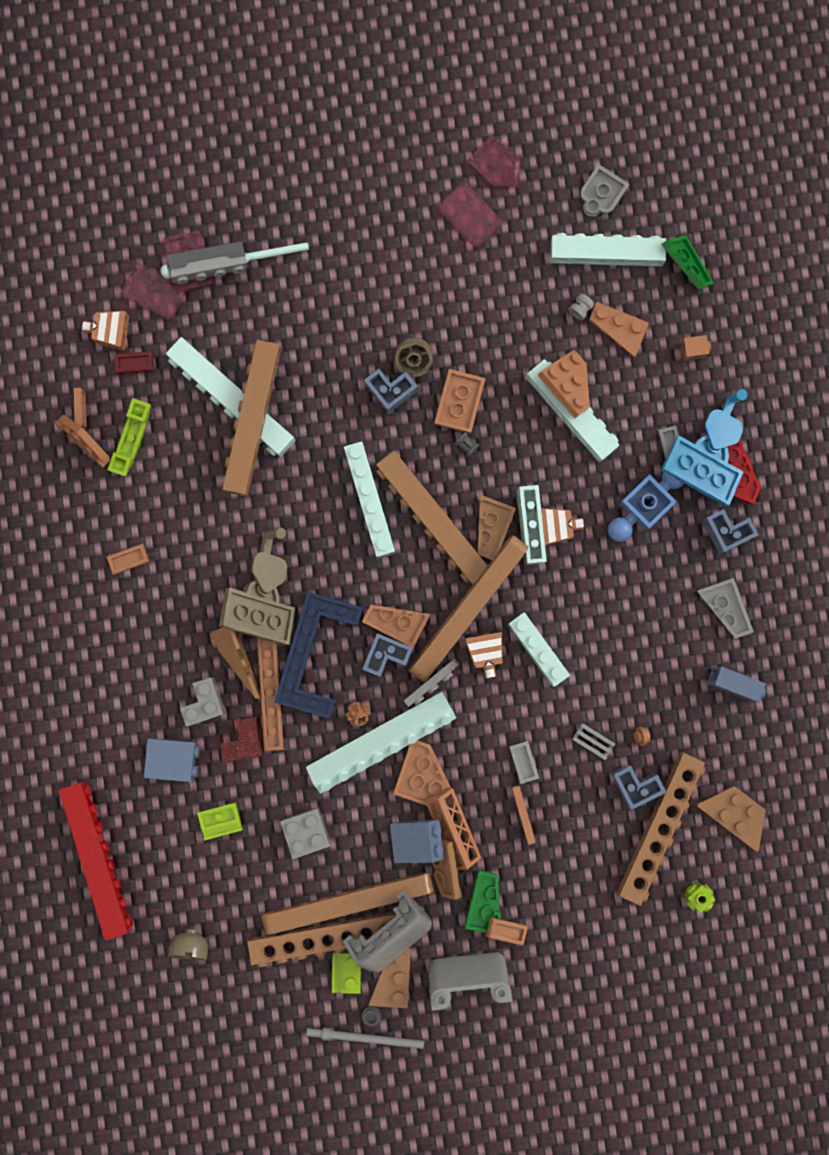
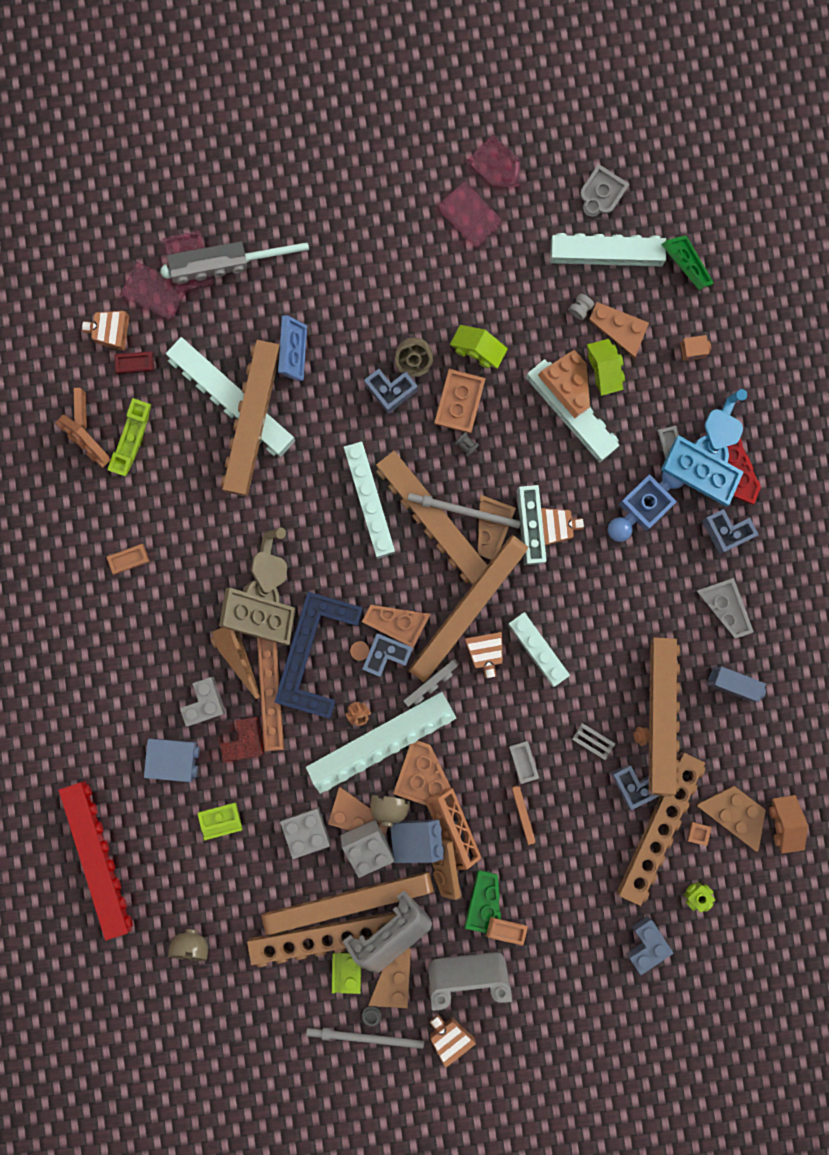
(292, 348): none -> medium blue tile
(350, 812): none -> nougat wing
(359, 650): none -> nougat tile
(367, 848): none -> light grey brick
(388, 810): none -> dark tan cylinder
(427, 501): none -> light grey bar
(450, 1039): none -> nougat torso
(478, 345): none -> lime brick
(606, 366): none -> lime brick
(651, 950): none -> sand blue brick
(663, 717): none -> medium nougat brick
(699, 833): none -> nougat plate
(789, 824): none -> nougat brick

